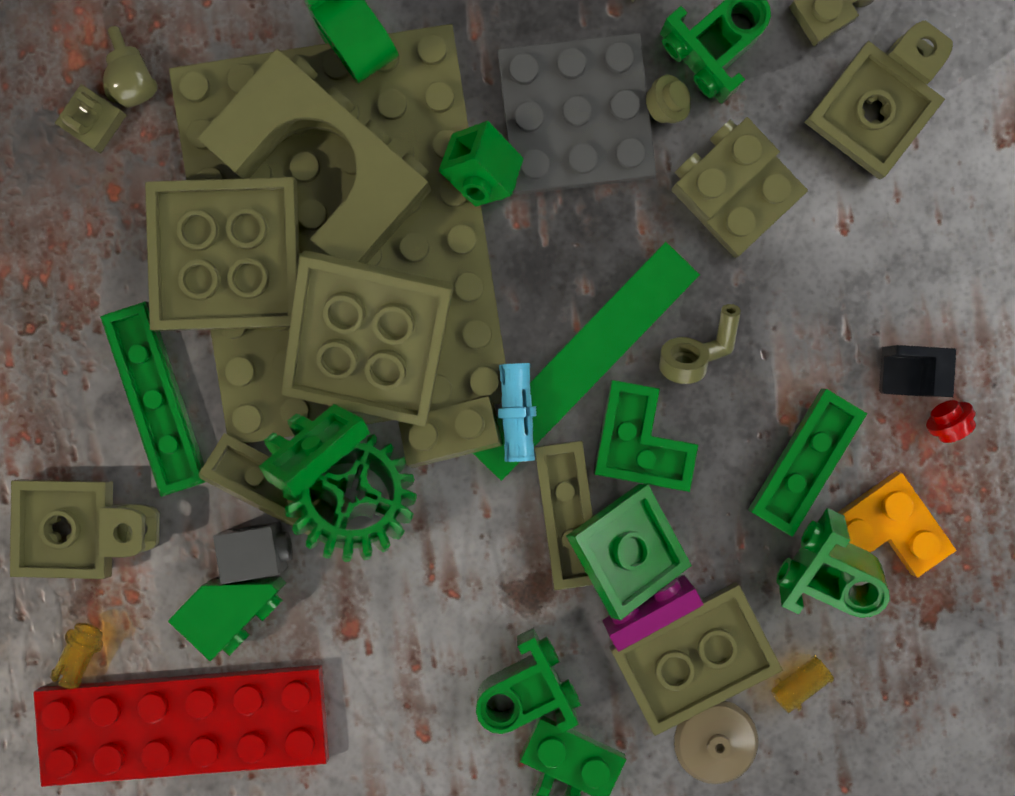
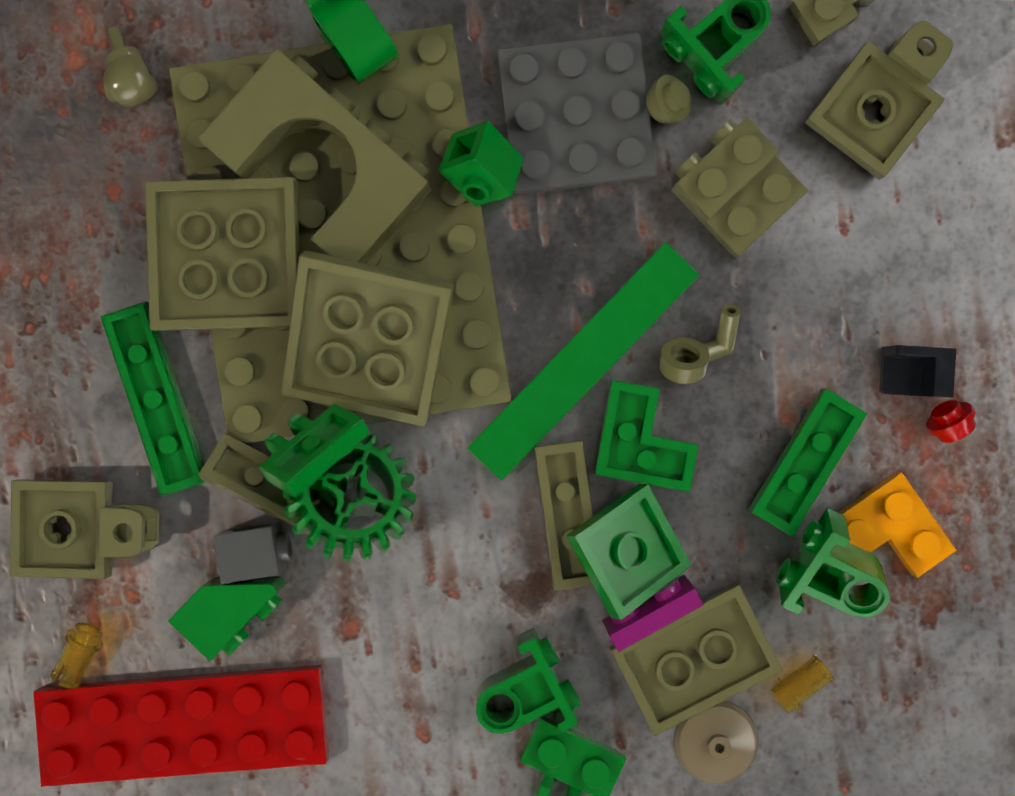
(90, 118): olive tile -> none
(451, 433): olive plate -> none
(517, 412): medium azure pin -> none

